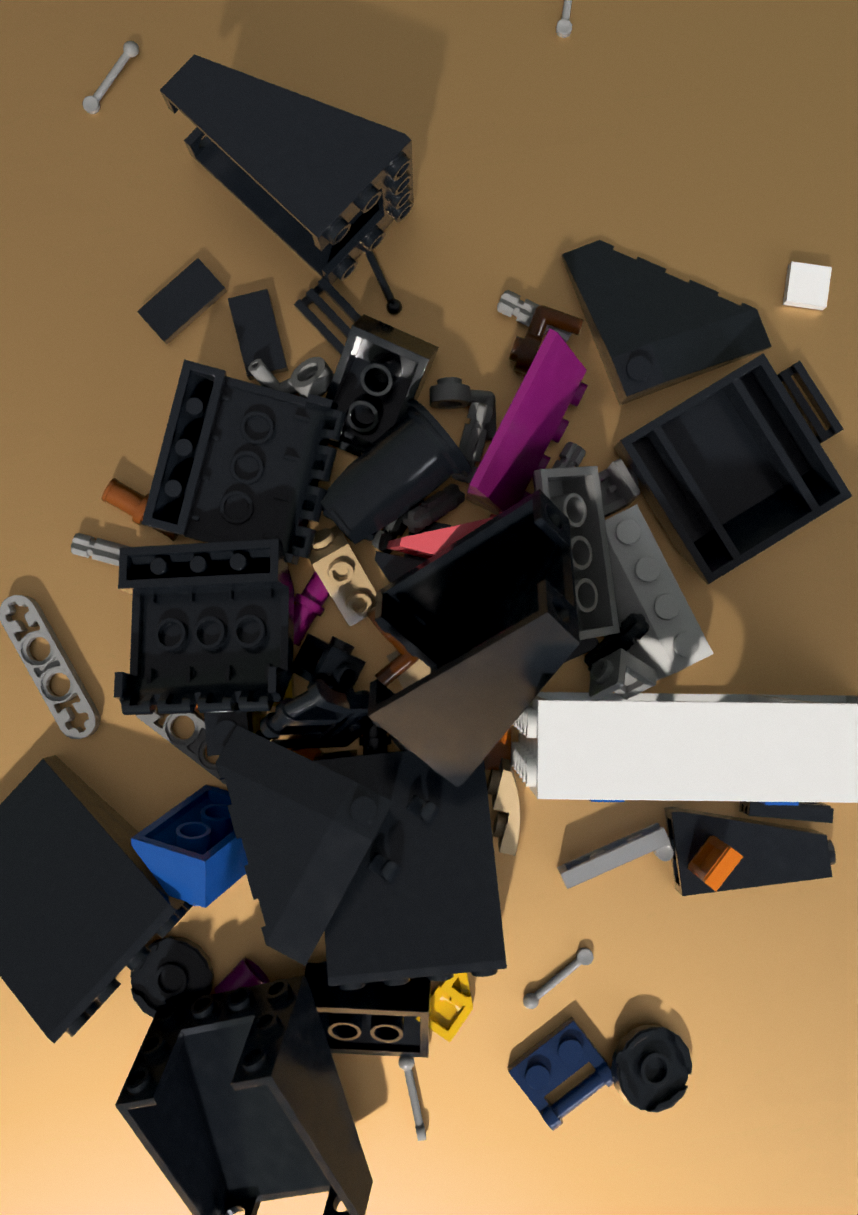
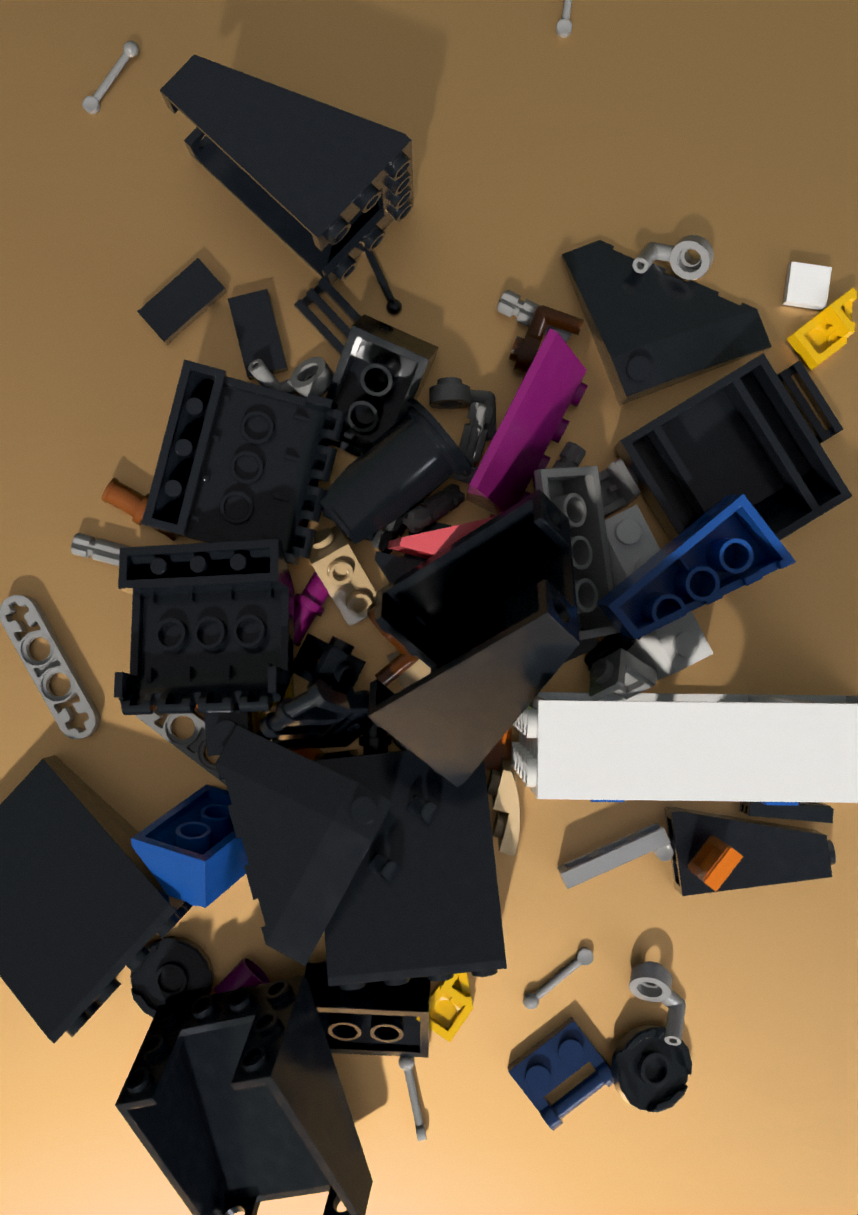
(654, 984): none -> light grey plate
(678, 256): none -> light grey plate
(699, 566): none -> blue wedge
(825, 332): none -> yellow slope

